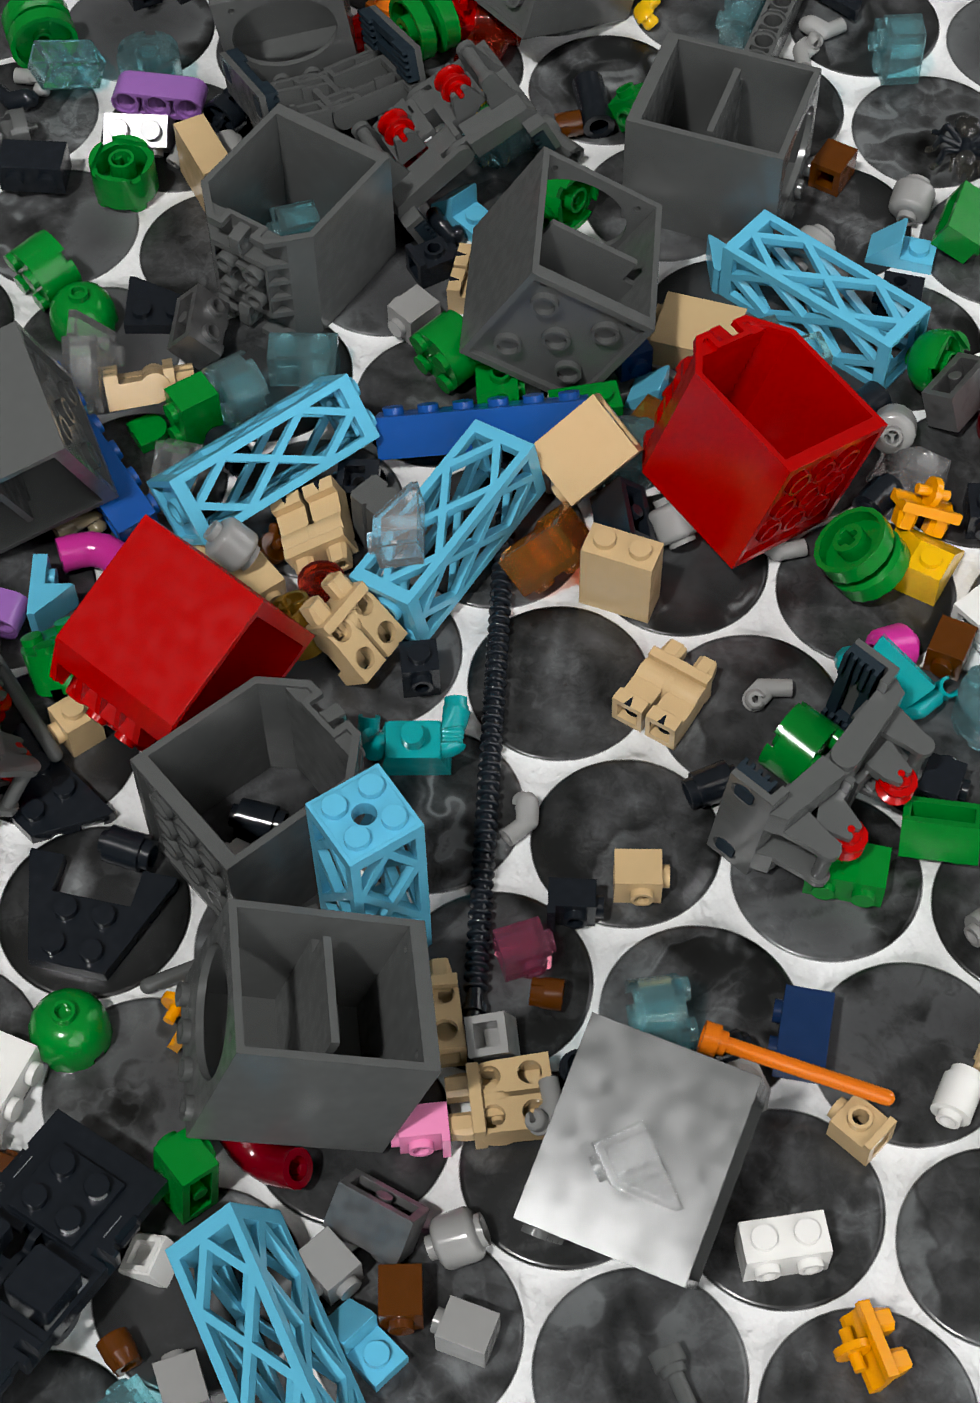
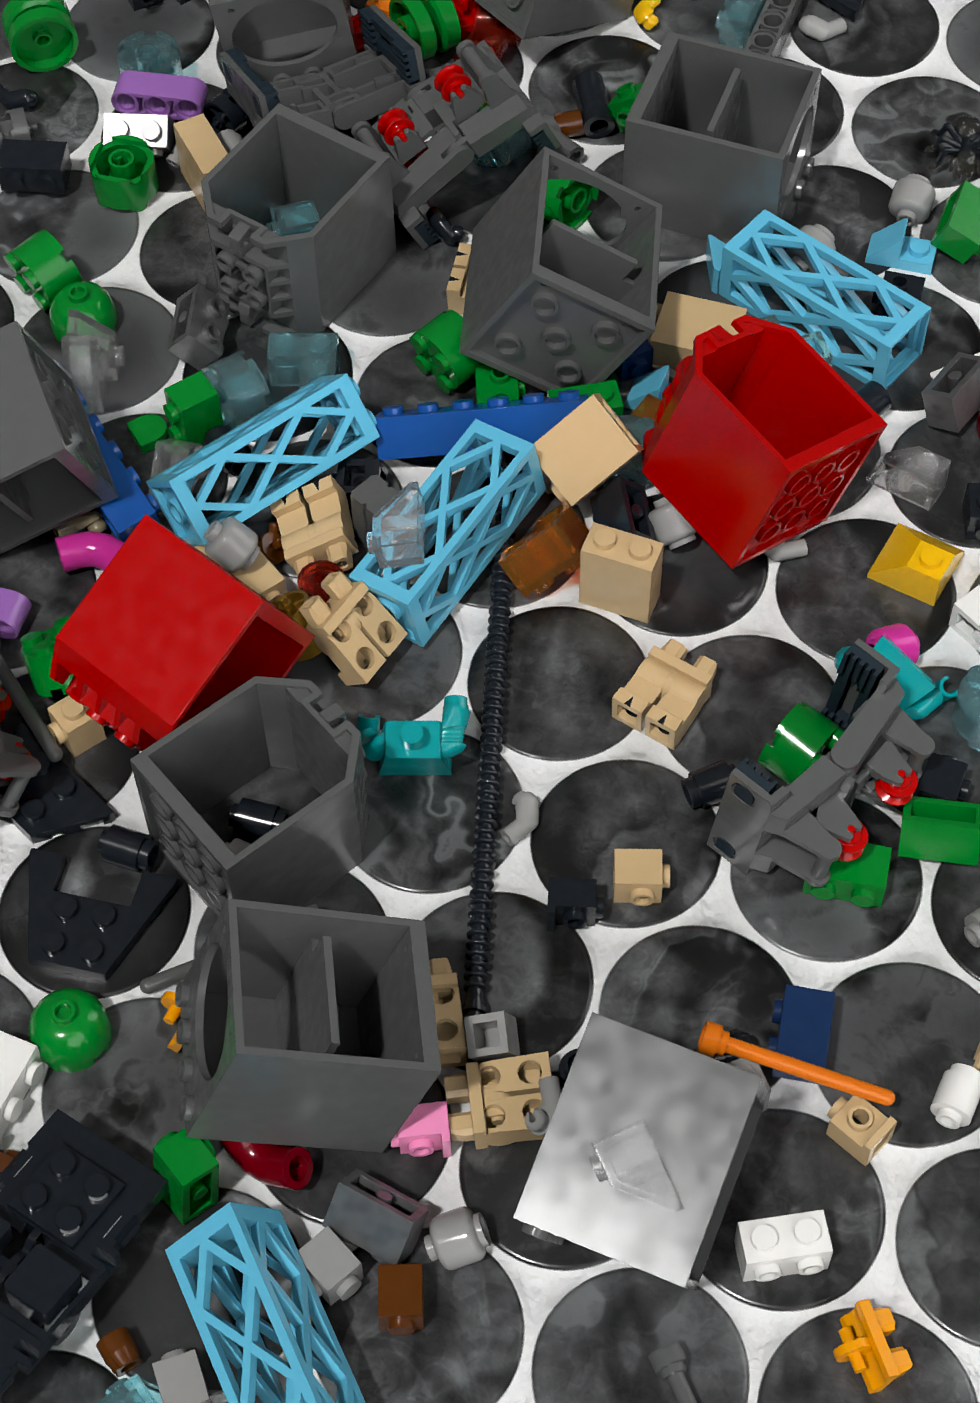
(24, 76): light grey arm -> none
(46, 596): medium azure slope -> none
(66, 64): clear light blue brick -> none
(142, 386): tan hips -> none
(148, 1260): white slope -> none
(149, 308): black wing -> none
(366, 1344): medium azure slope -> none
(372, 844): medium azure piece -> none
(411, 312): light grey brick -> none
(419, 668): black brick -> none
(430, 261): black brick -> none
(462, 208): medium azure slope -> none
(466, 1330): light grey brick -> none
(523, 949): clear pink brick -> none
(547, 993): reddish brown hose -> none
(662, 1008): clear light blue brick -> none
(763, 690): light grey arm -> none
(807, 48): light grey arm -> none
(832, 167): reddish brown brick -> none
(861, 554): green wheel -> none
(877, 494): black brick -> none
(898, 48): clear light blue brick -> none
(900, 428): light grey head -> none
(929, 502): light orange hips -> none
(932, 353): green cylinder -> none
(950, 648): reddish brown brick -> none

